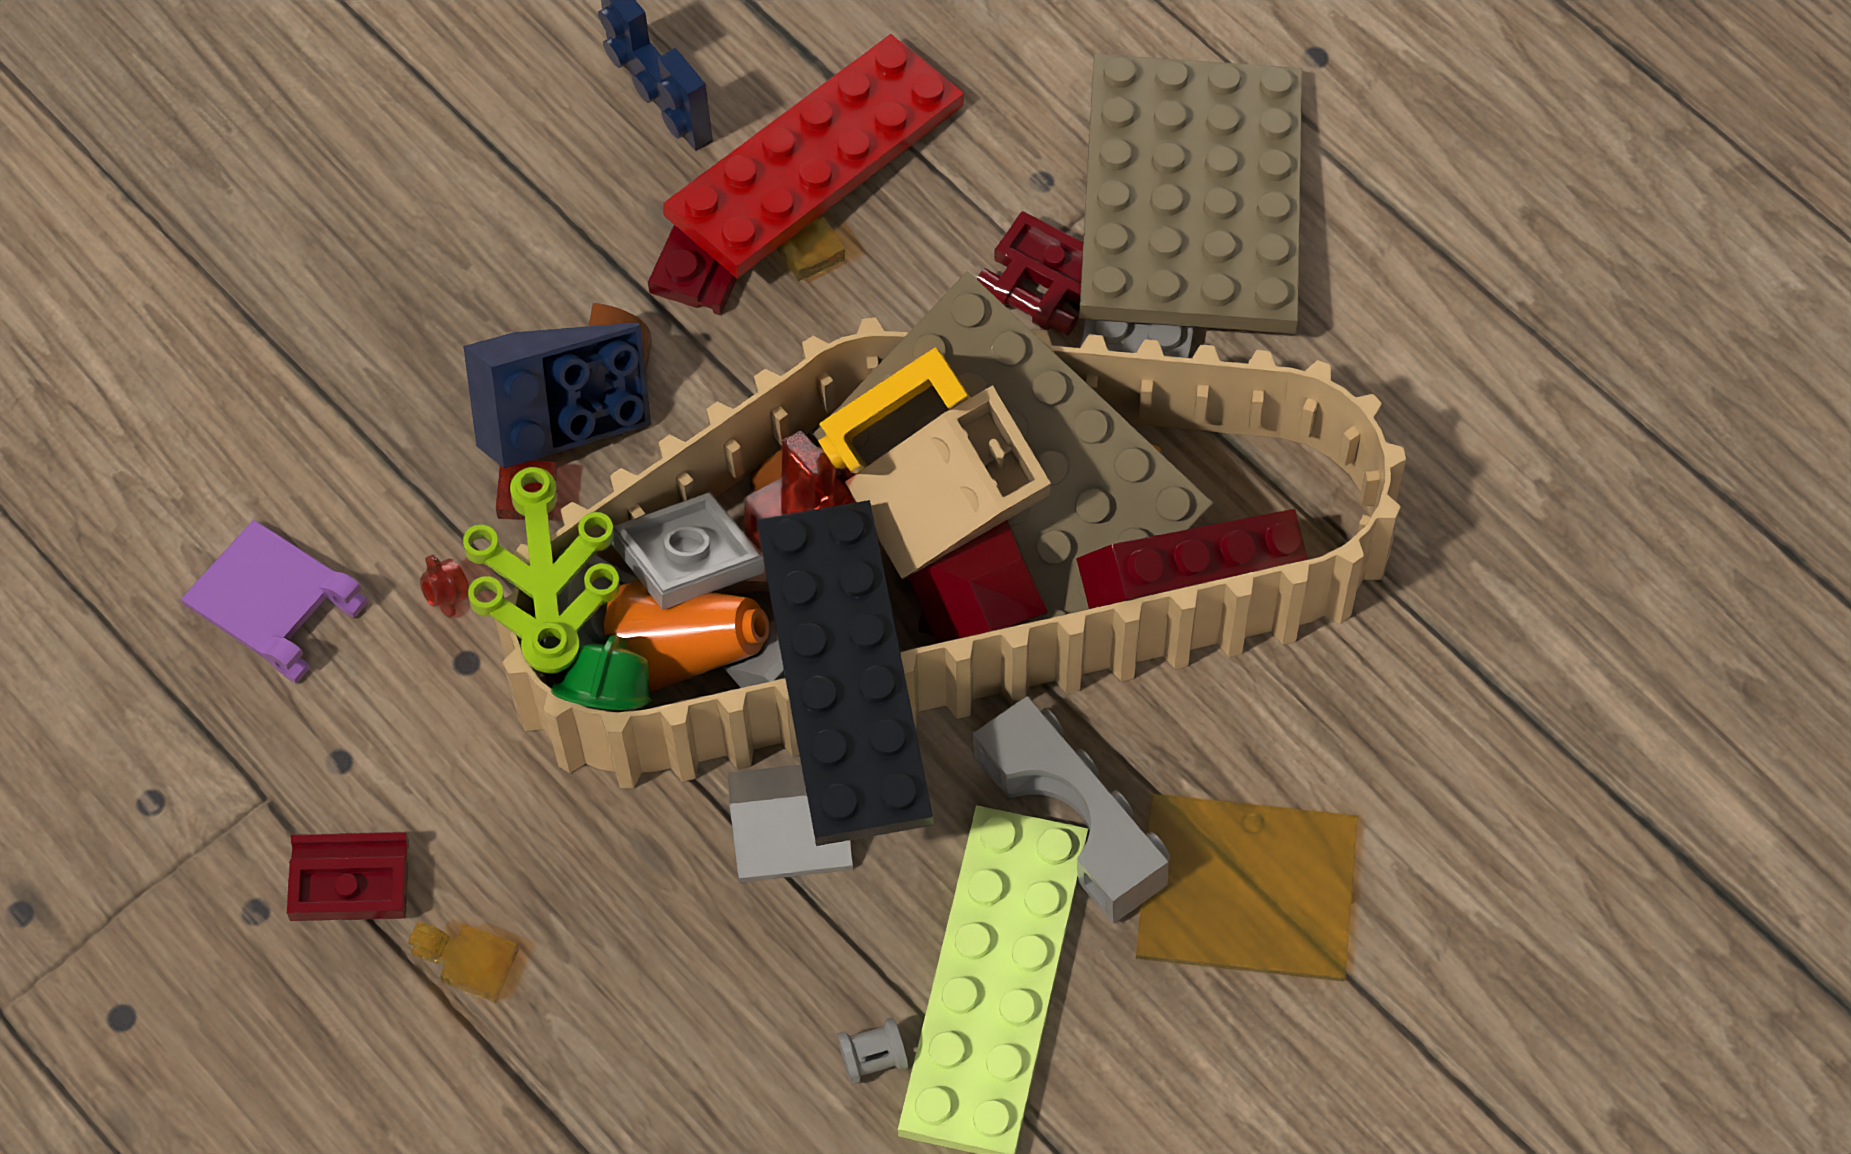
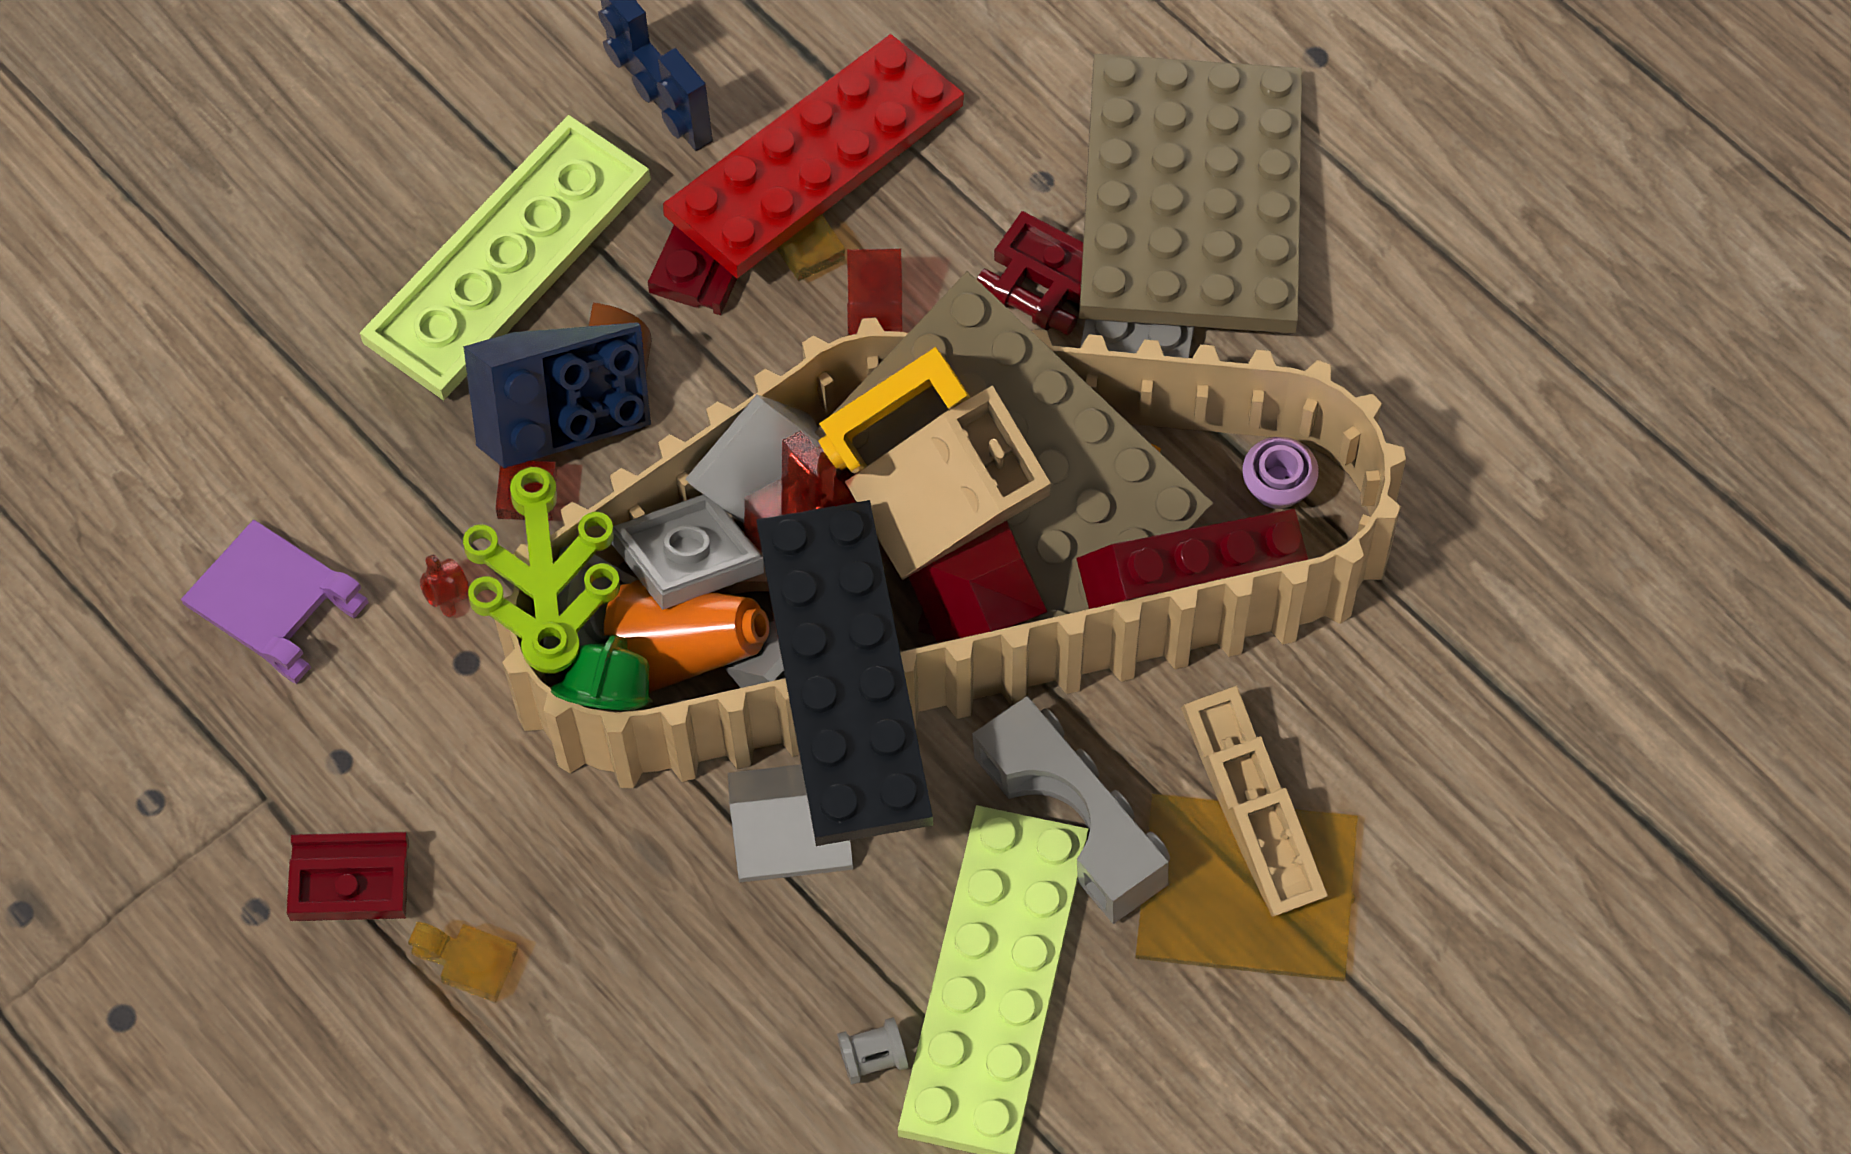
(505, 255): none -> yellowish green plate
(749, 453): none -> light grey slope
(875, 288): none -> clear red brick
(1254, 802): none -> tan slope
(1280, 472): none -> lavender cone

